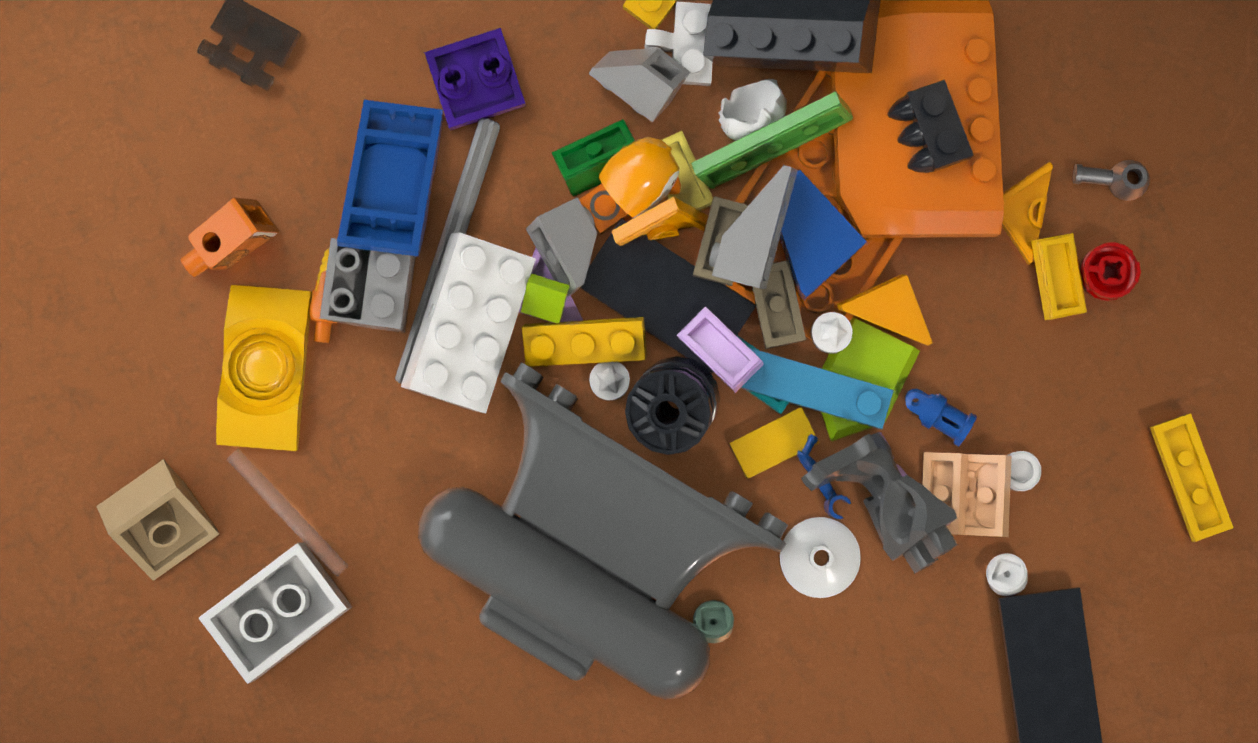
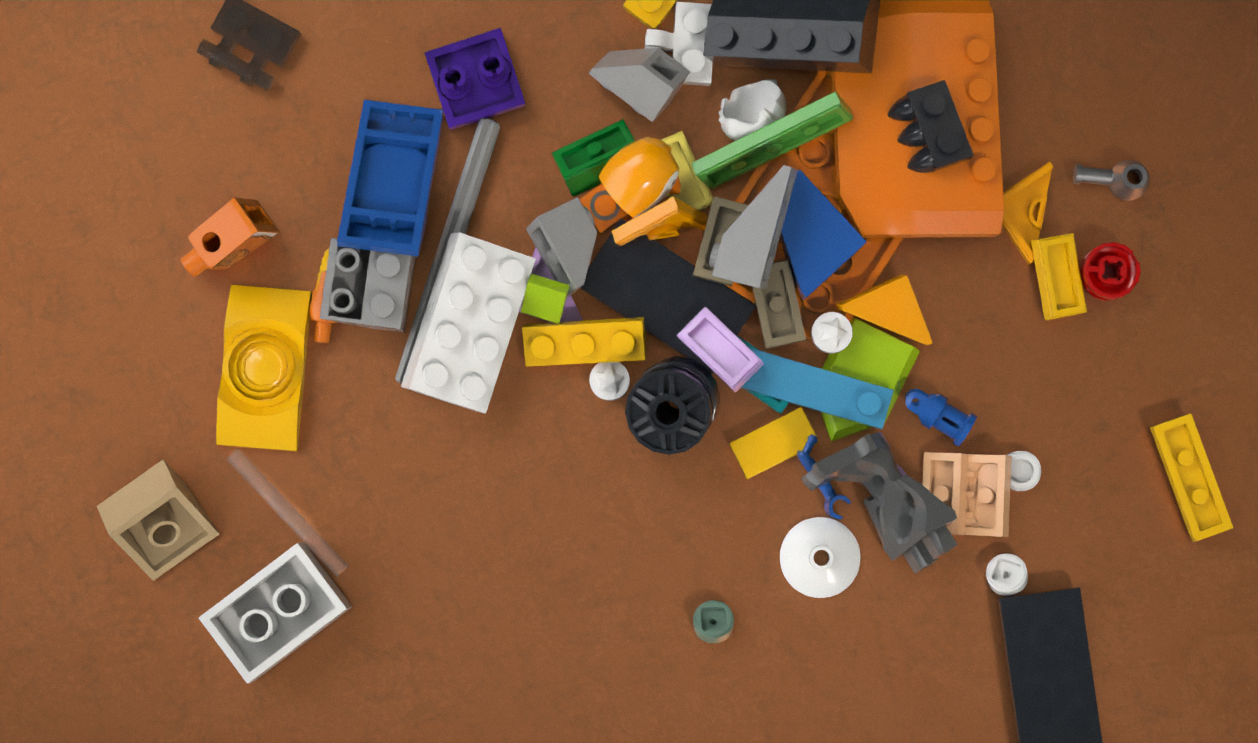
(590, 549): dark grey piece -> none

